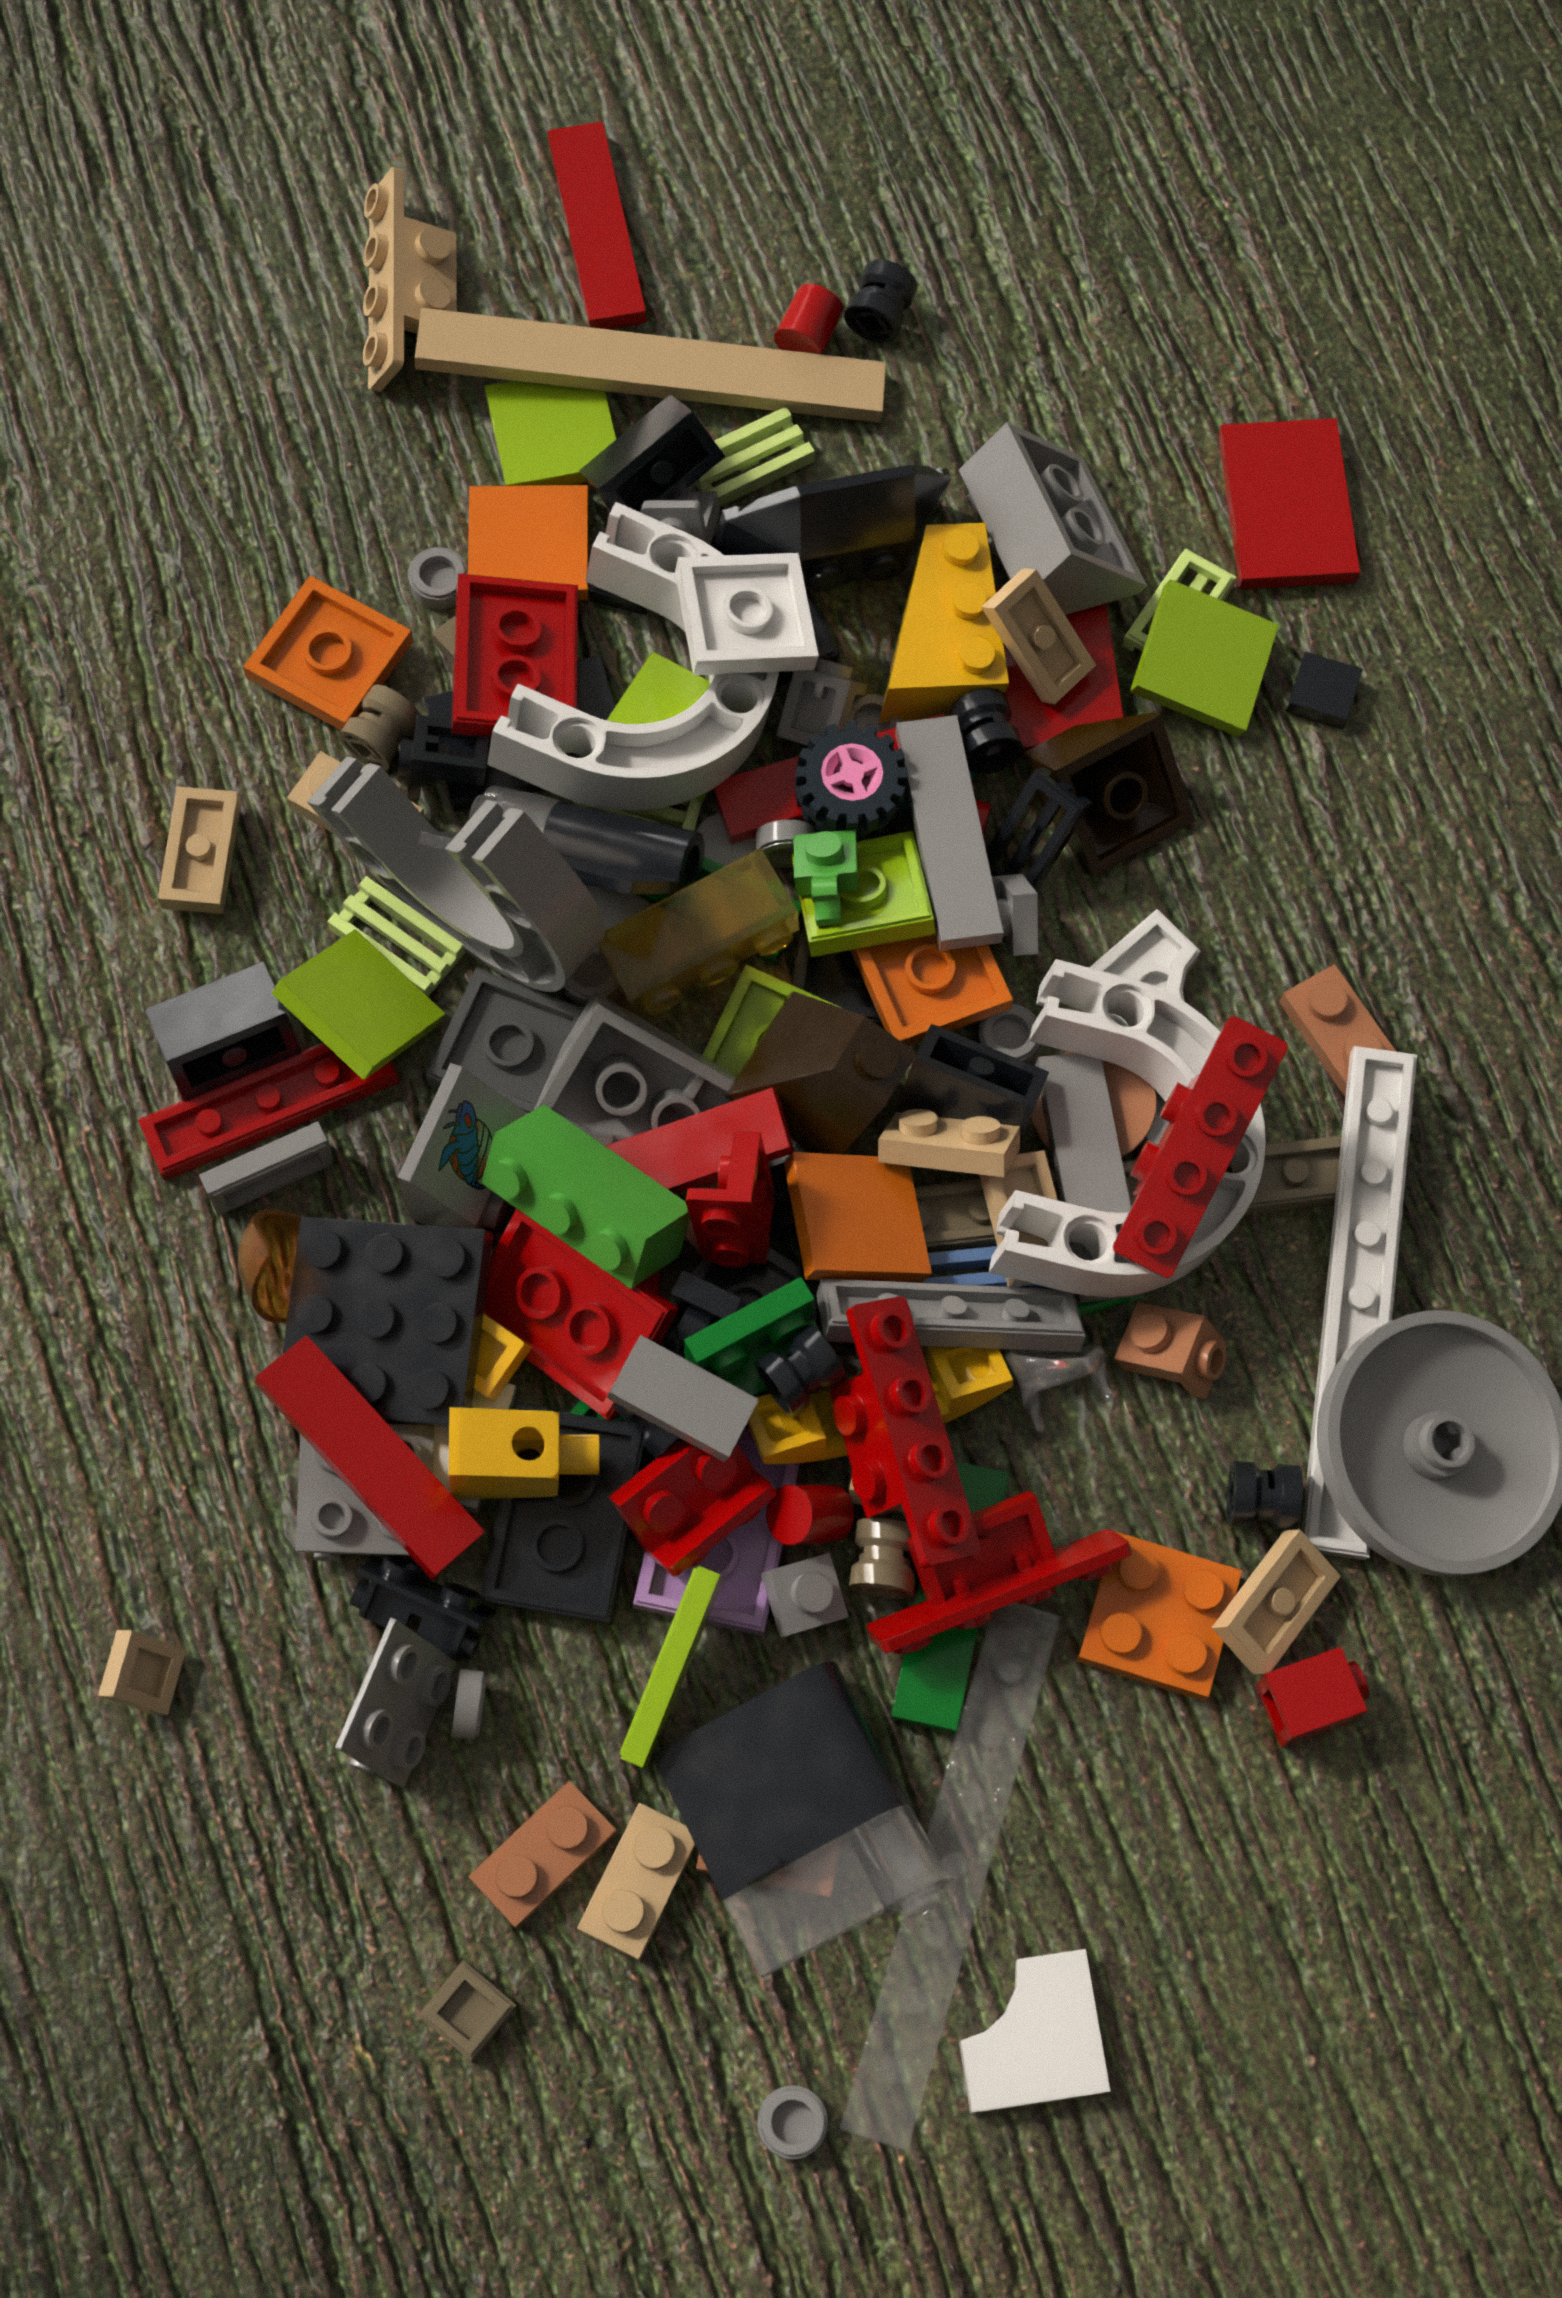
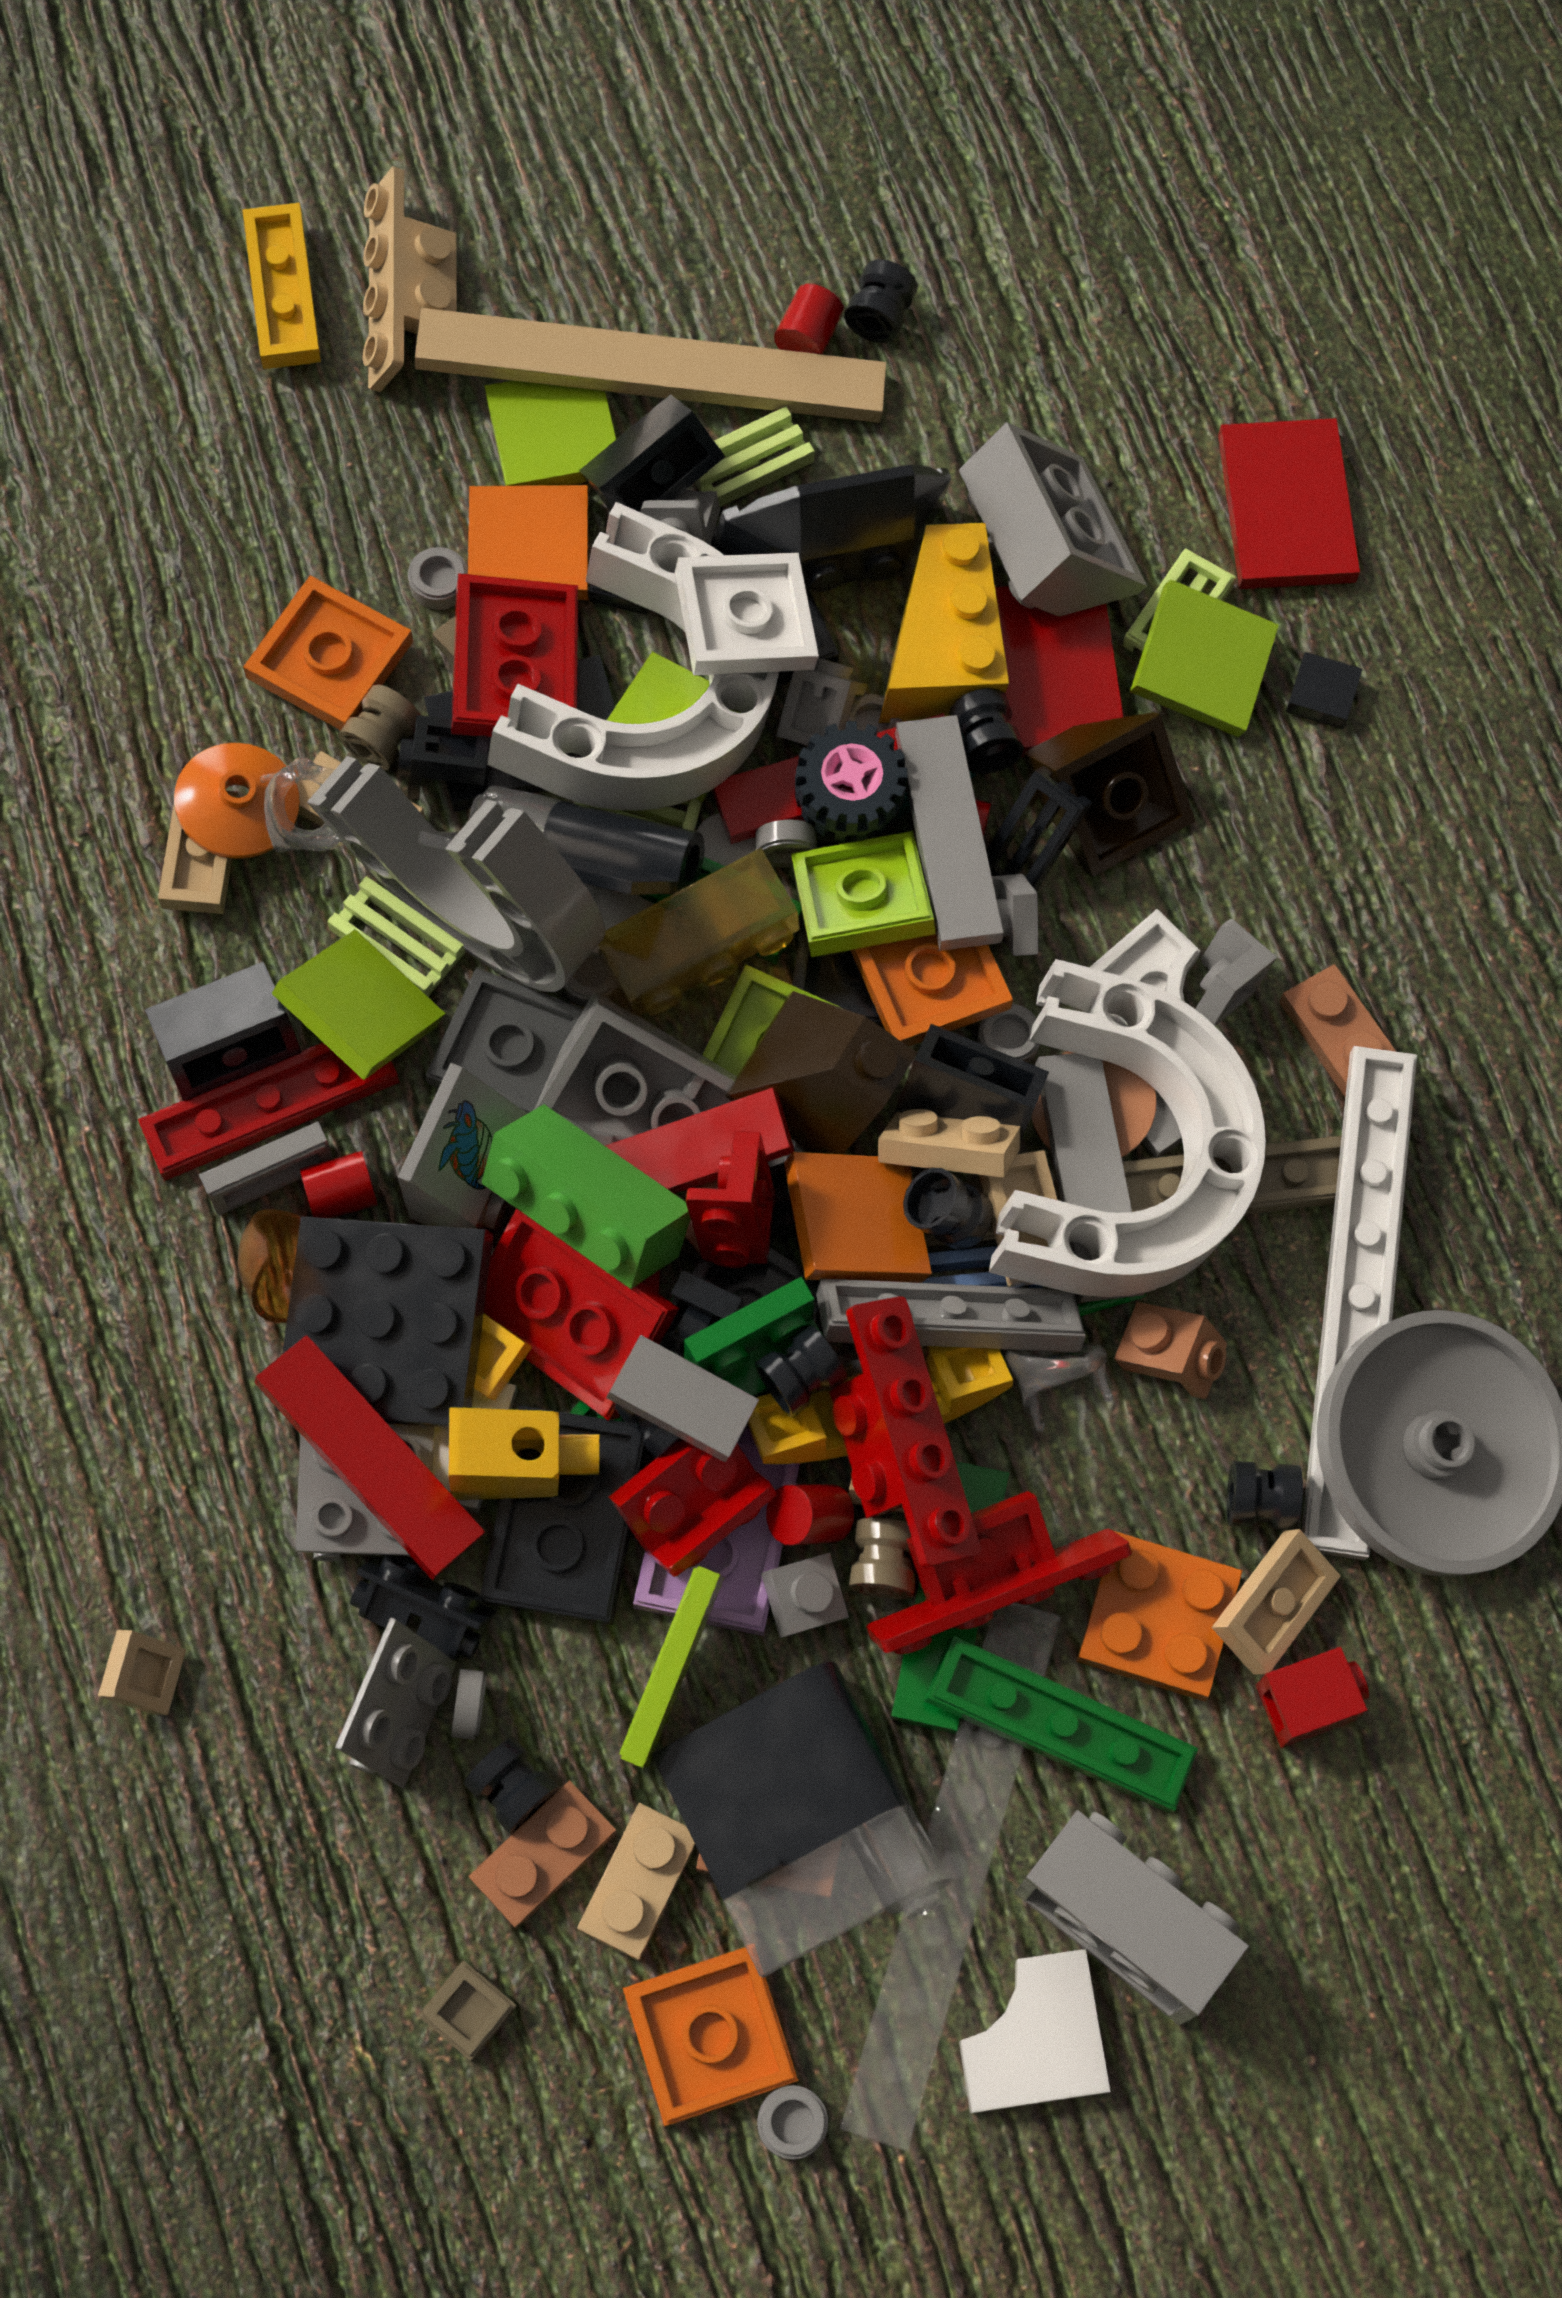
(222, 822): none -> orange dish
(281, 286): none -> yellow plate
(281, 830): none -> clear piece
(338, 1186): none -> red piece
(510, 1784): none -> black wheel
(596, 226): red tile -> none
(709, 2036): none -> orange tile
(824, 868): bright green plate -> none
(948, 1208): none -> black wheel
(1038, 635): tan plate -> none
(1061, 1724): none -> green tile
(1133, 1917): none -> light grey brick
(1196, 1146): red bracket -> none
(1236, 970): none -> light grey bracket

